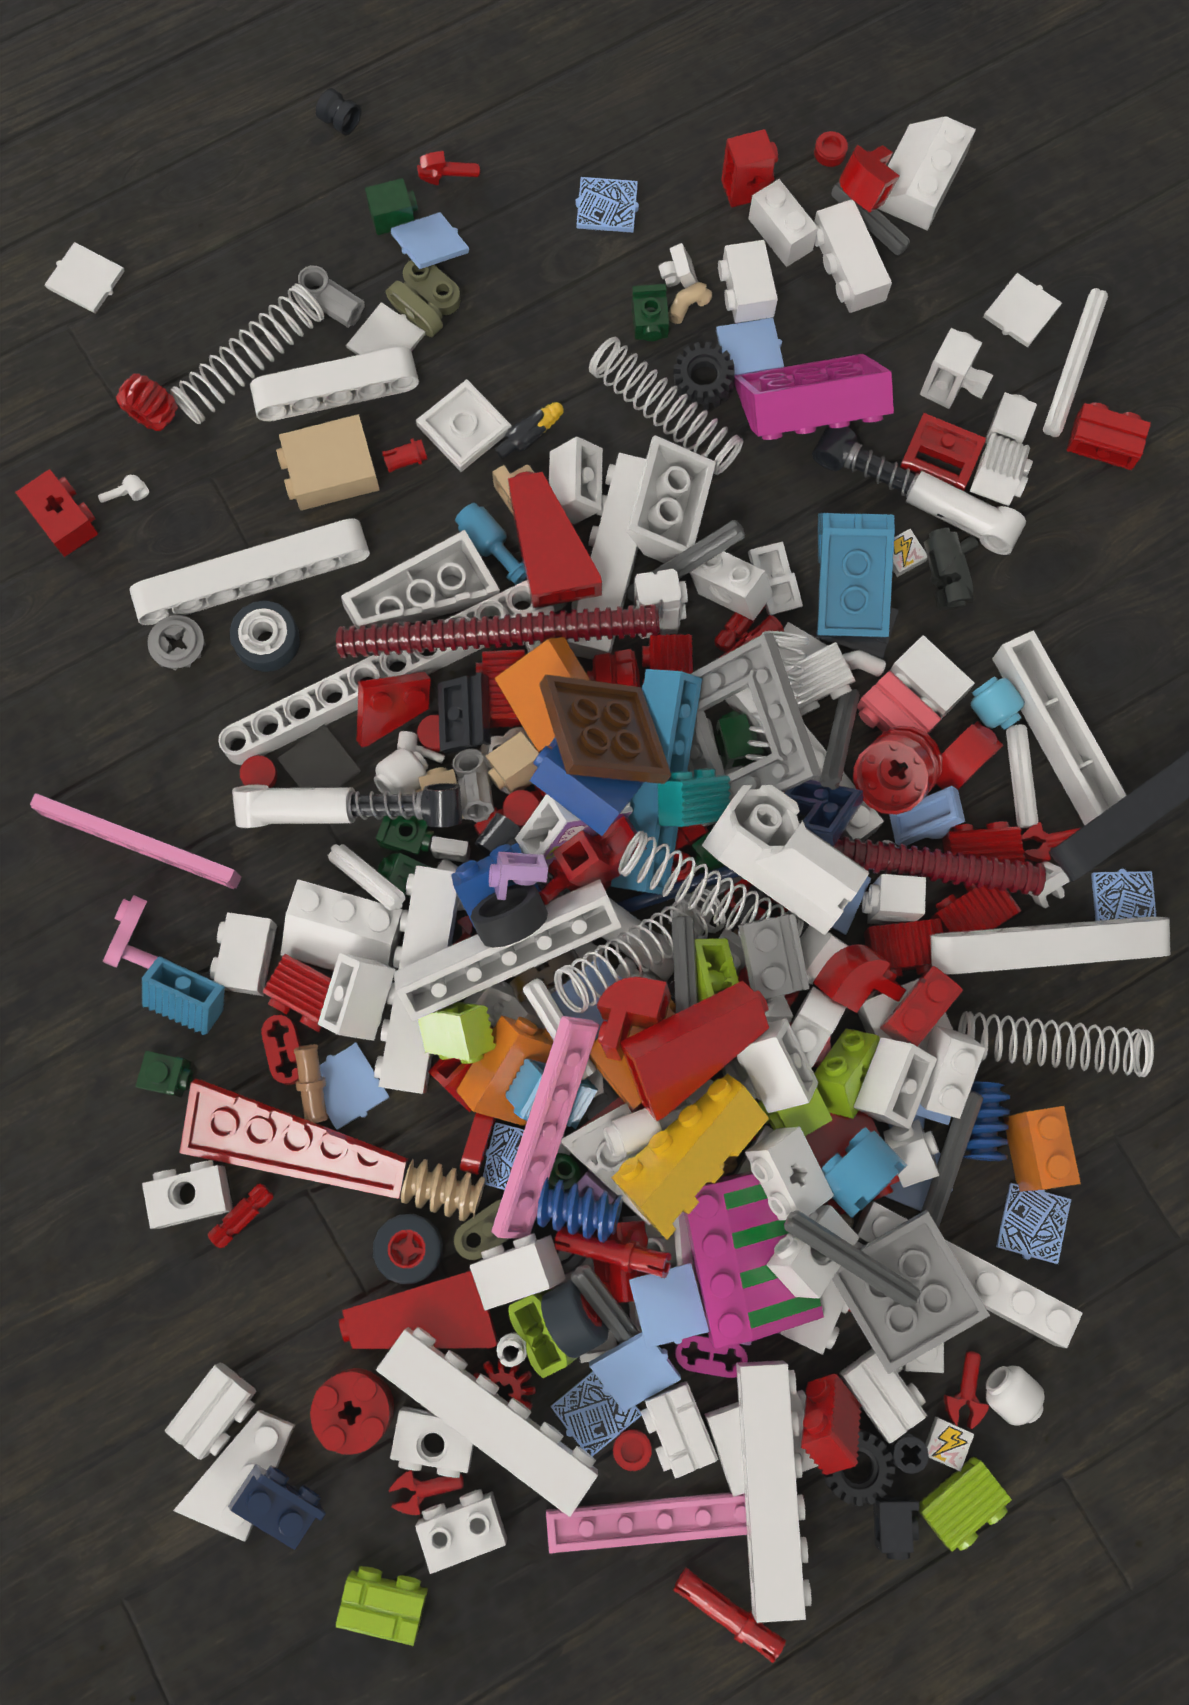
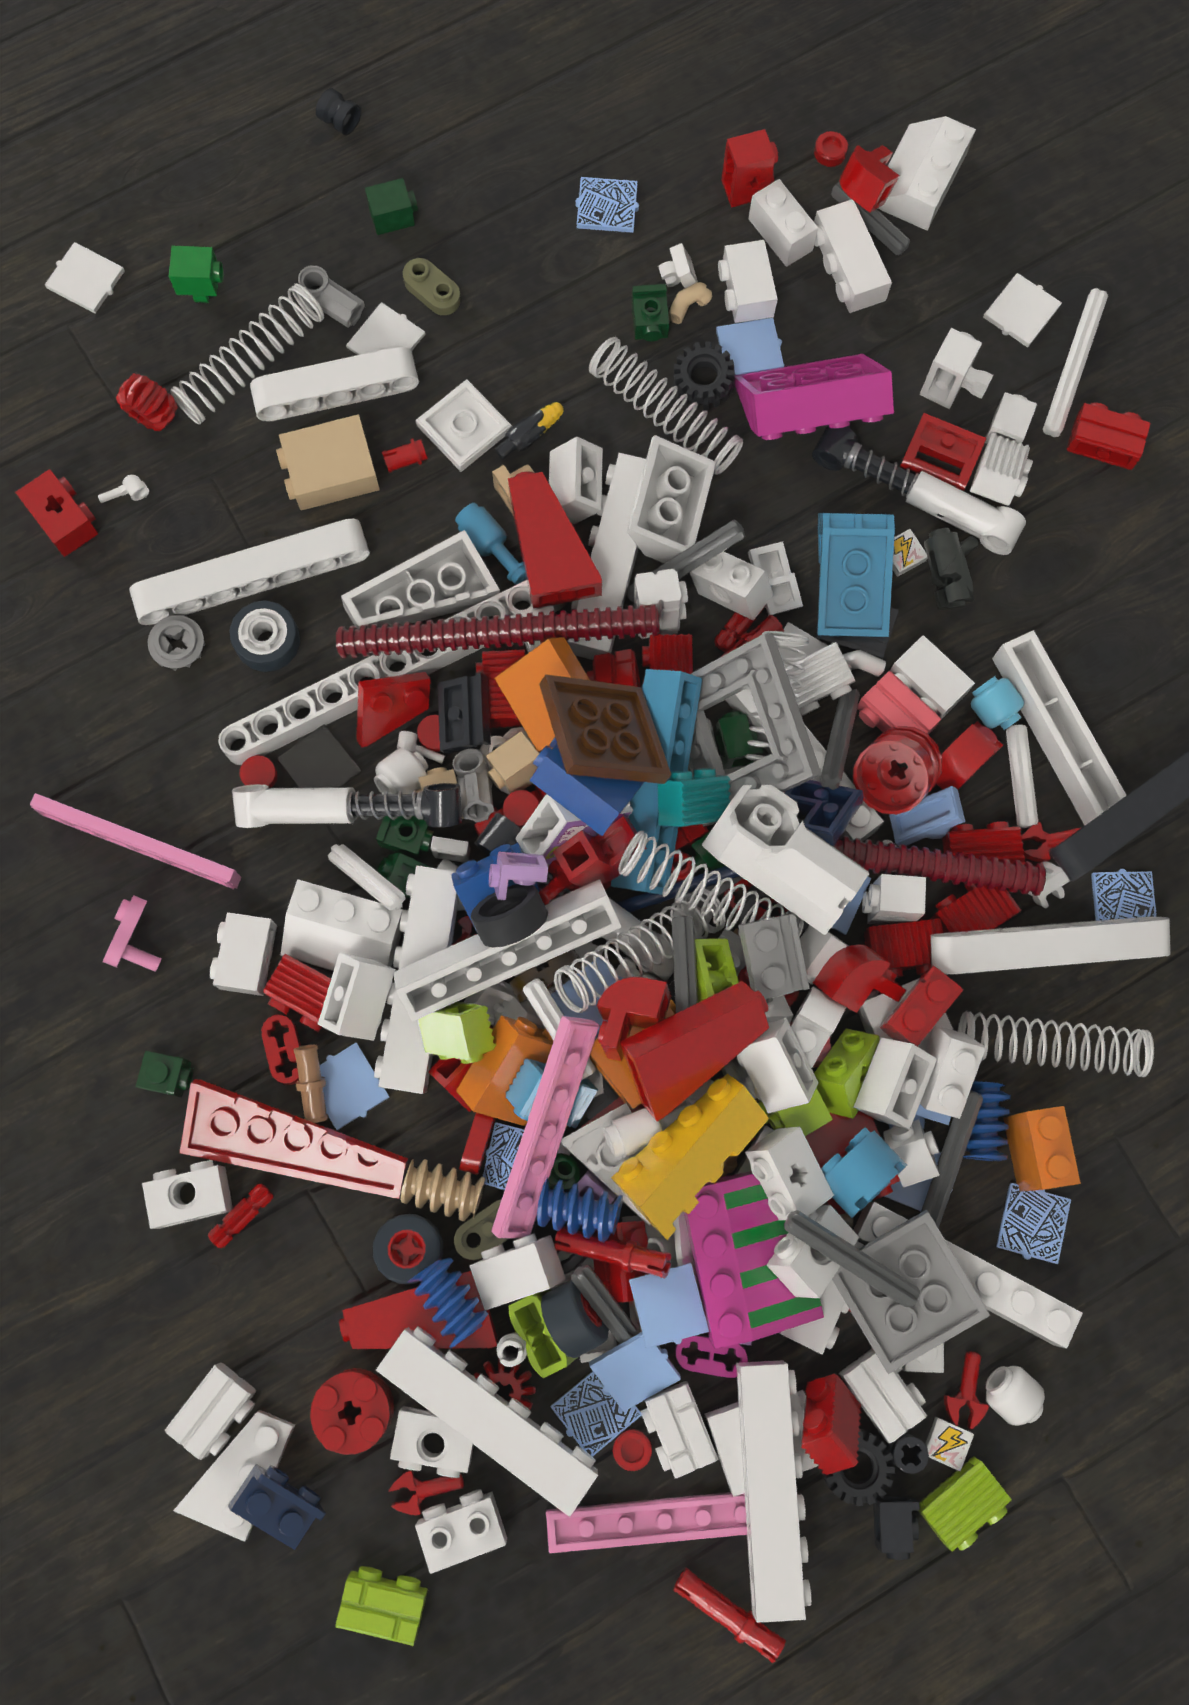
(182, 995): dark azure brick -> none
(195, 272): none -> green brick
(407, 302): olive plate -> none
(429, 240): light blue piece -> none
(434, 167): red bar -> none
(449, 1300): none -> blue piece

